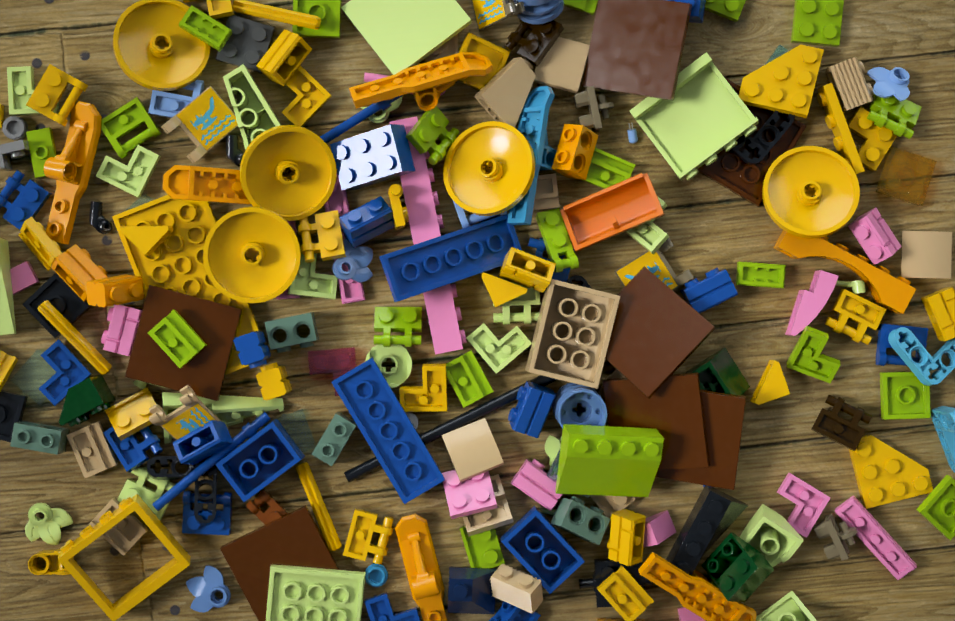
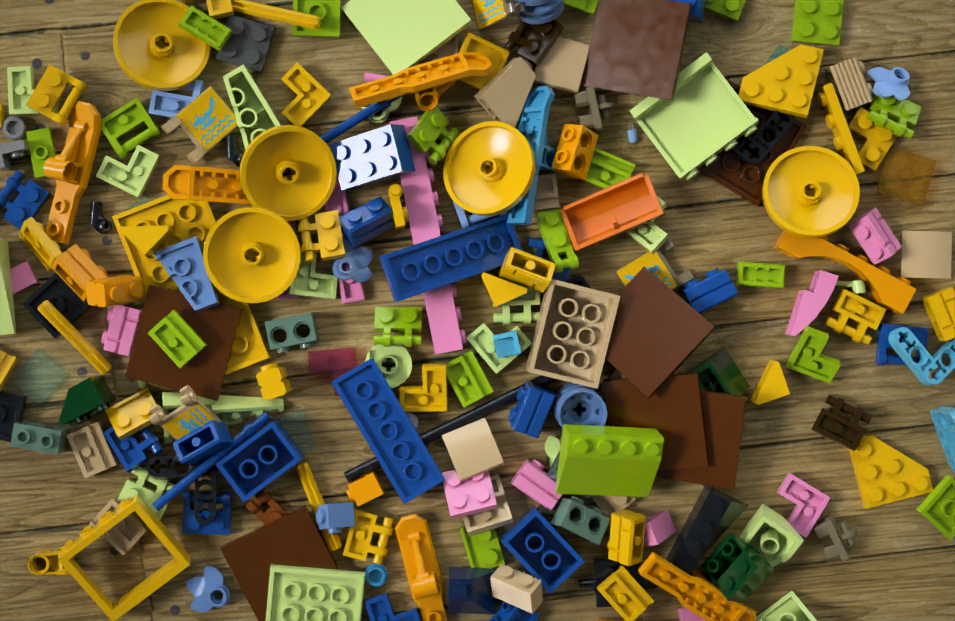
(49, 526): yellowish green plate -> none
(69, 372): blue plate -> none
(187, 269): none -> medium blue wing
(252, 349): blue brick -> none
(284, 57): yellow brick -> none
(334, 438): sand green brick -> none
(335, 517): none -> medium blue brick
(365, 488): none -> light orange brick
(506, 344): none -> medium azure panel
(876, 538): bright pink tile -> none
(903, 396): lime plate -> none

